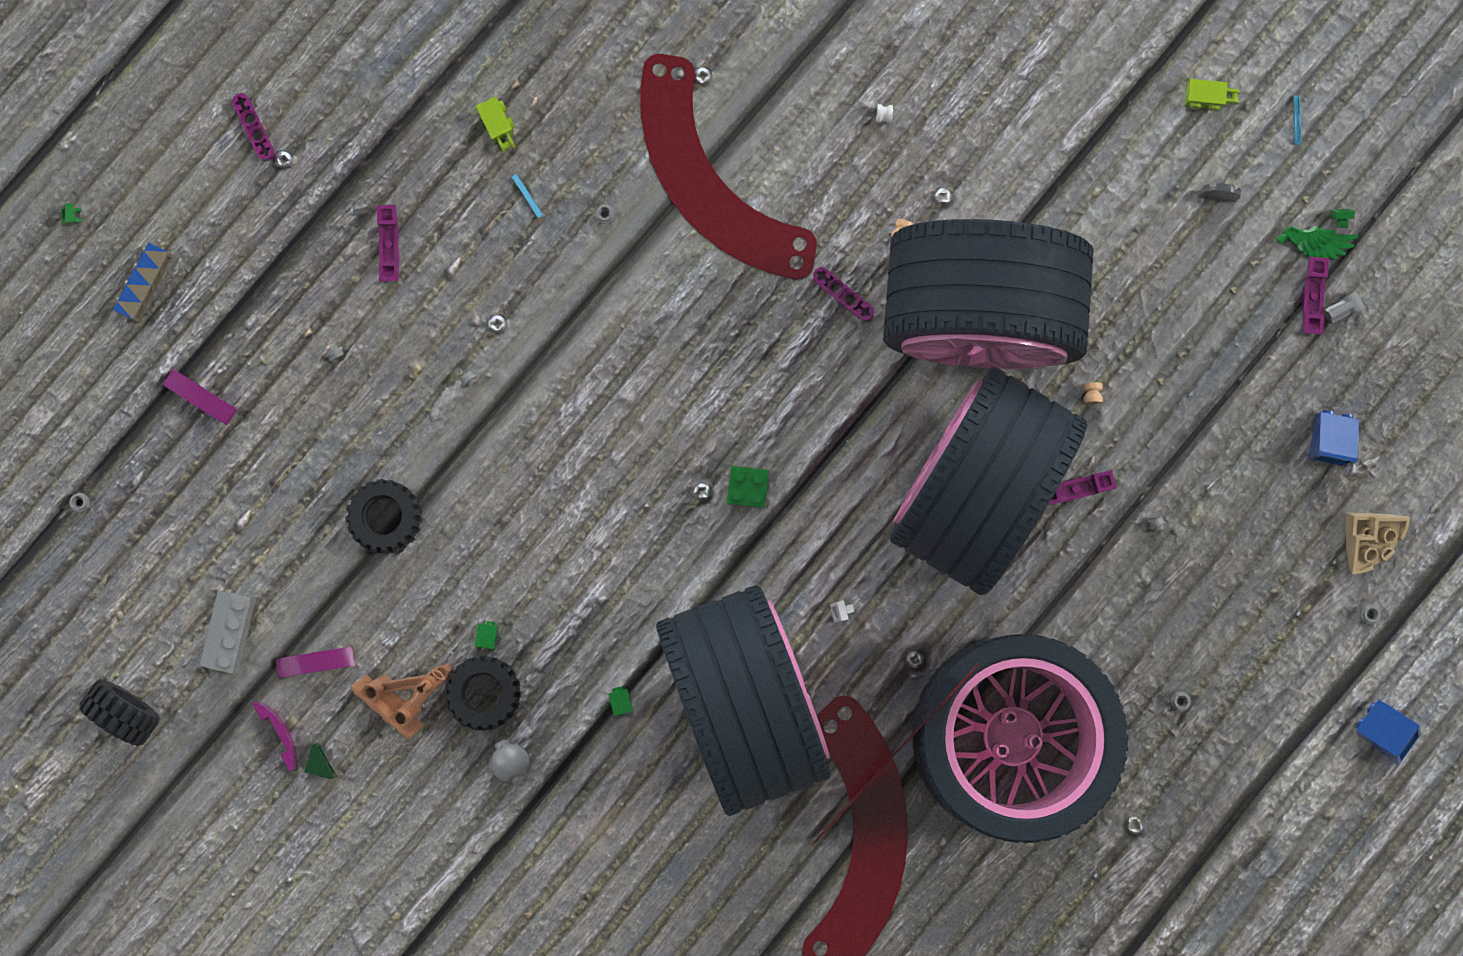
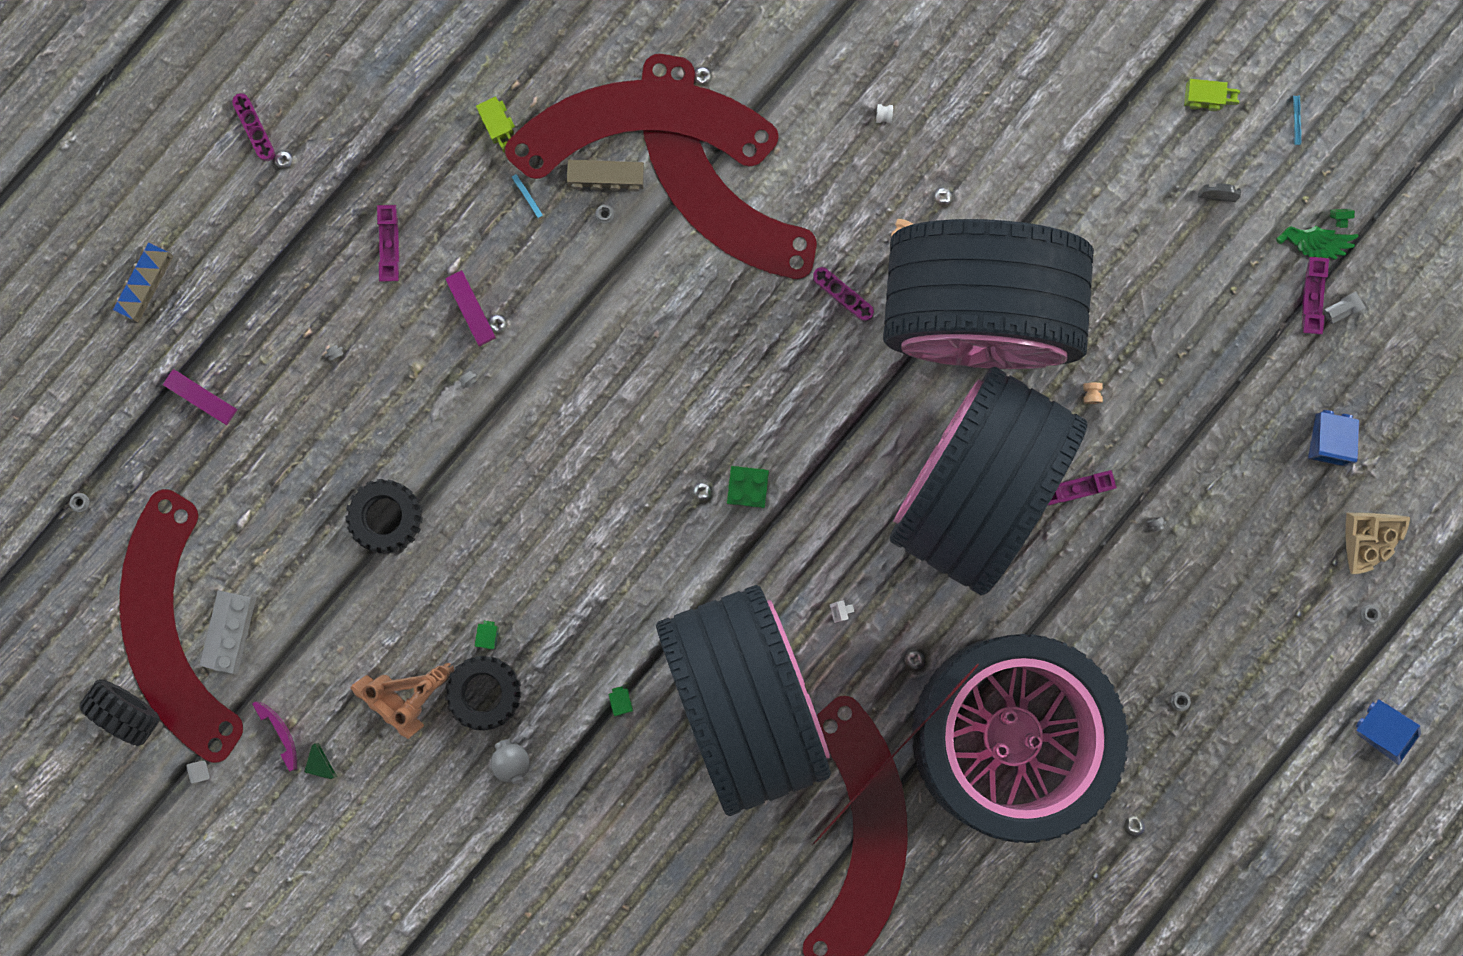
(67, 214): green tile -> none
(152, 634): none -> dark red piece
(198, 771): none -> light grey slope
(315, 662): magenta slope -> none
(470, 308): none -> magenta slope
(605, 175): none -> dark tan brick
(639, 107): none -> dark red piece

